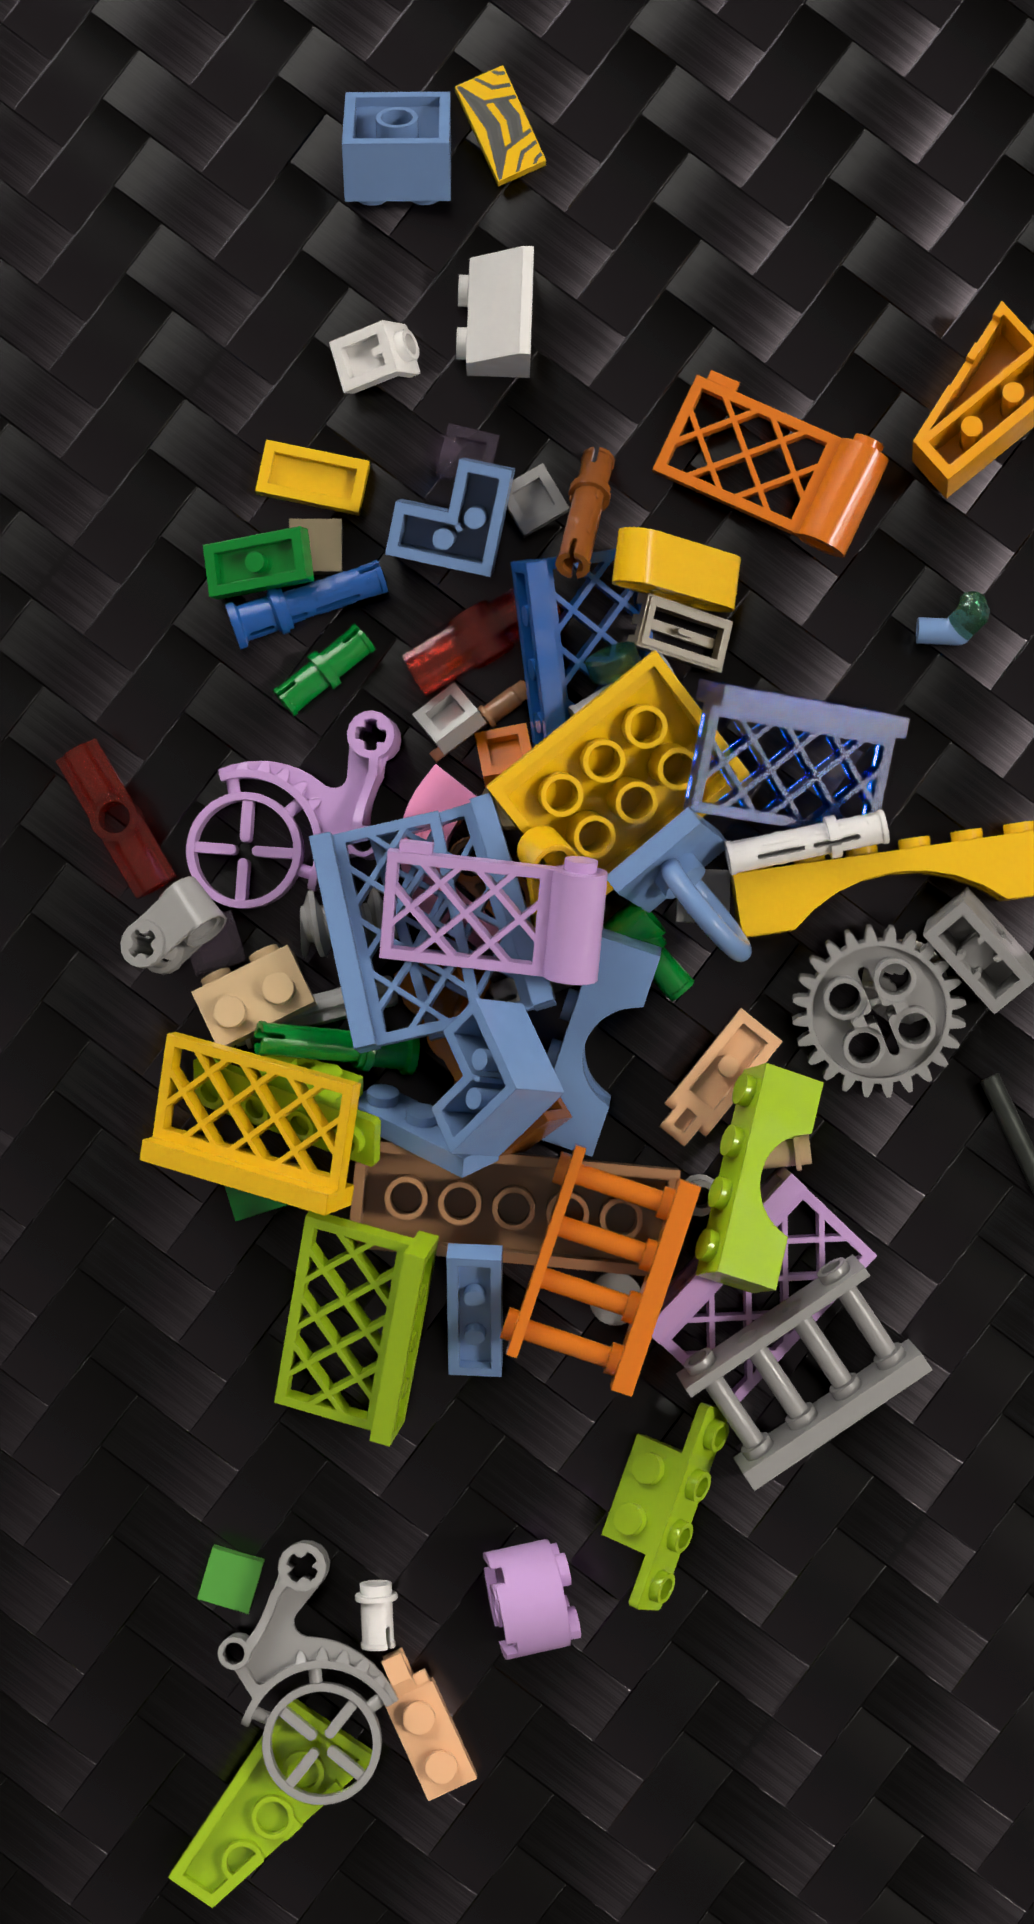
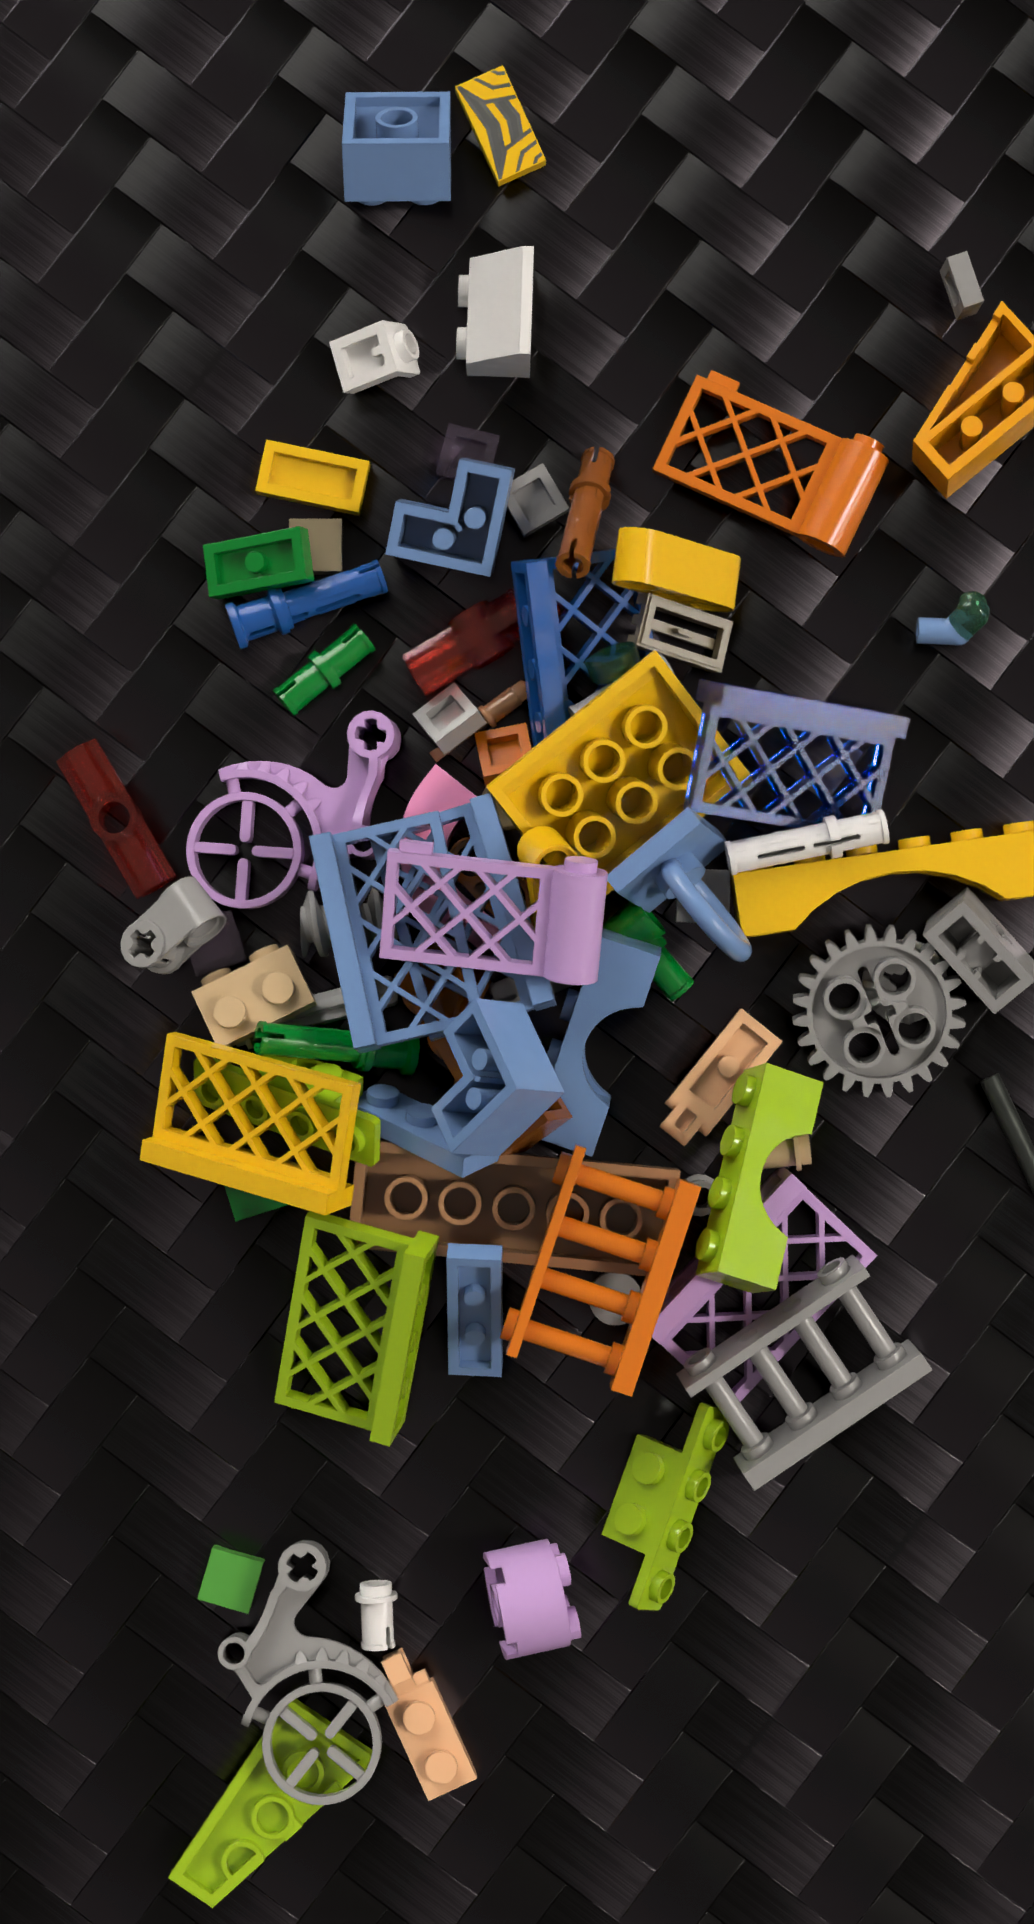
(961, 285): none -> light grey tile

